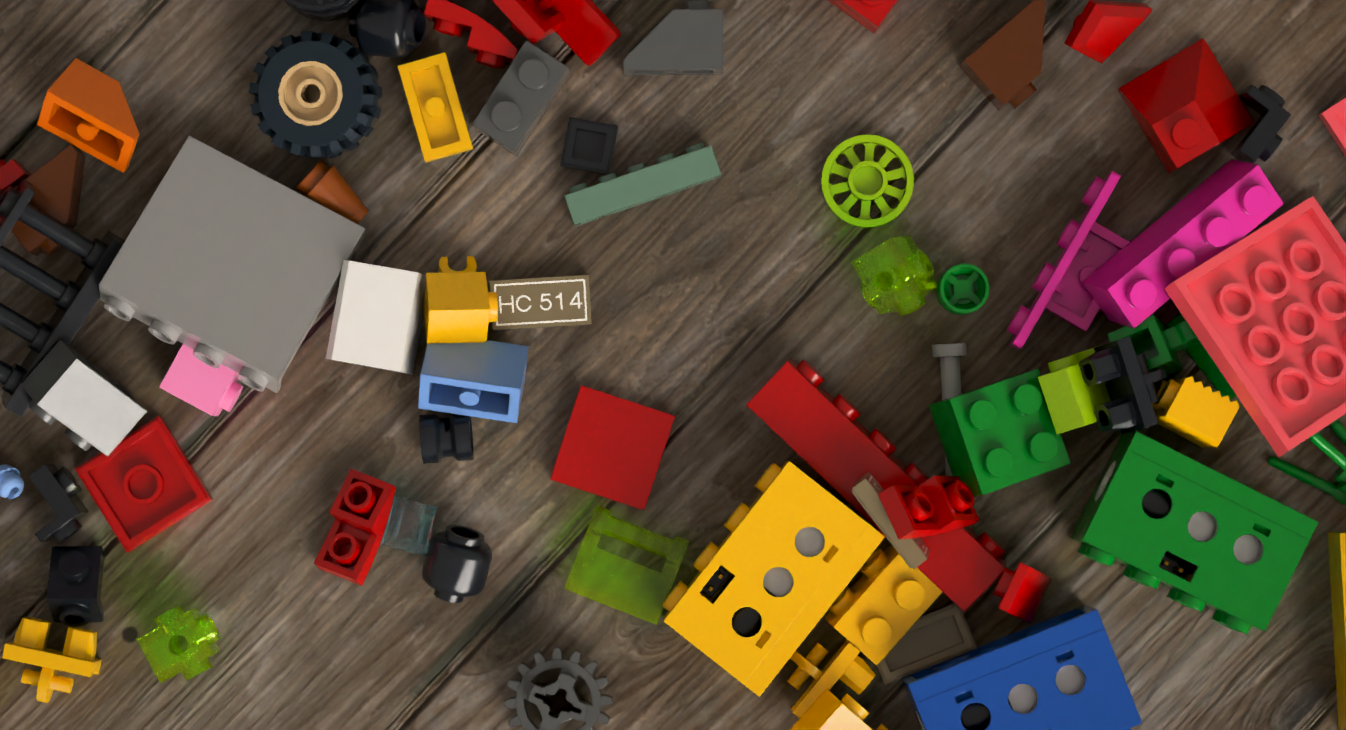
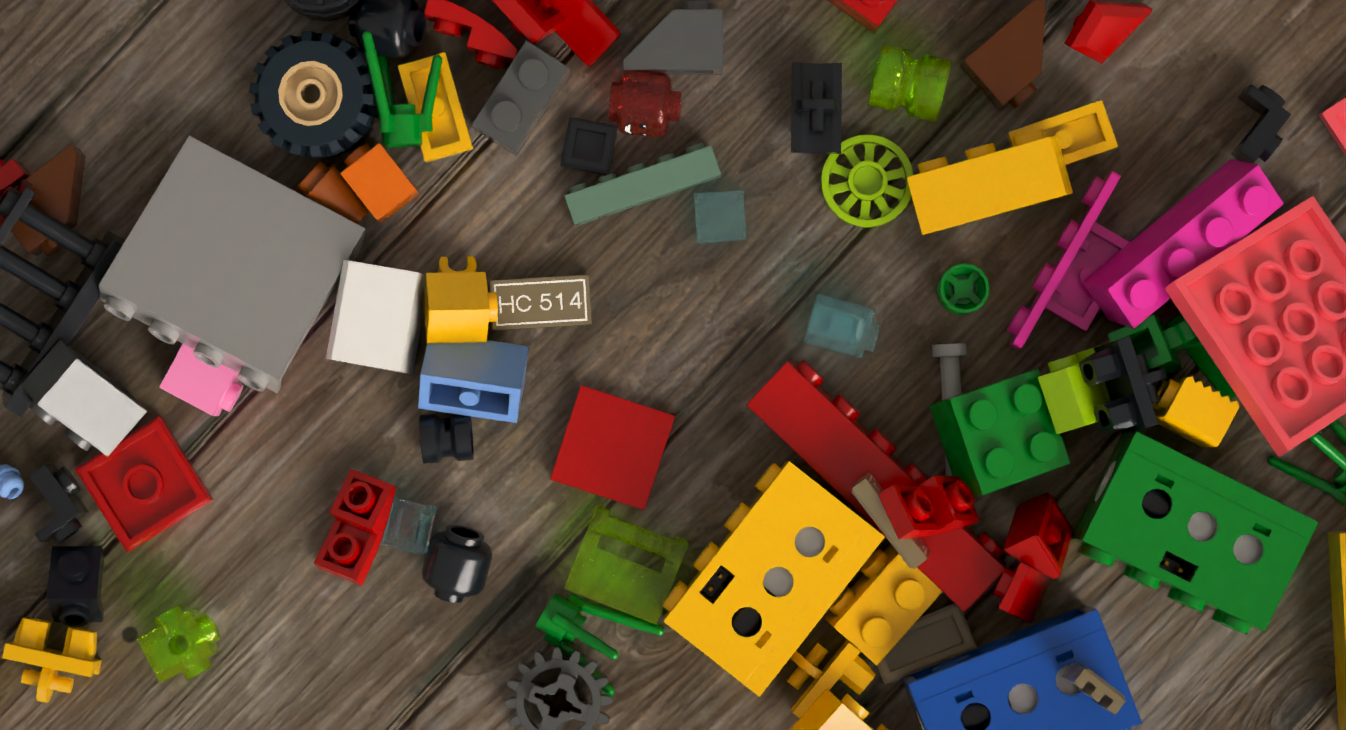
(91, 114): orange slope -> none
(378, 181): none -> orange brick
(399, 123): none -> green plant
(564, 621): none -> green plant
(644, 103): none -> clear red head
(720, 217): none -> clear light blue tile
(816, 108): none -> black hips
(841, 327): none -> clear light blue brick
(895, 276): clear neon green brick -> none
(909, 82): none -> clear neon green wheel
(989, 182): none -> yellow brick
(1040, 535): none -> red slope
(1079, 131): none -> yellow plate
(1094, 687): none -> dark tan tile
(1185, 105): red slope -> none

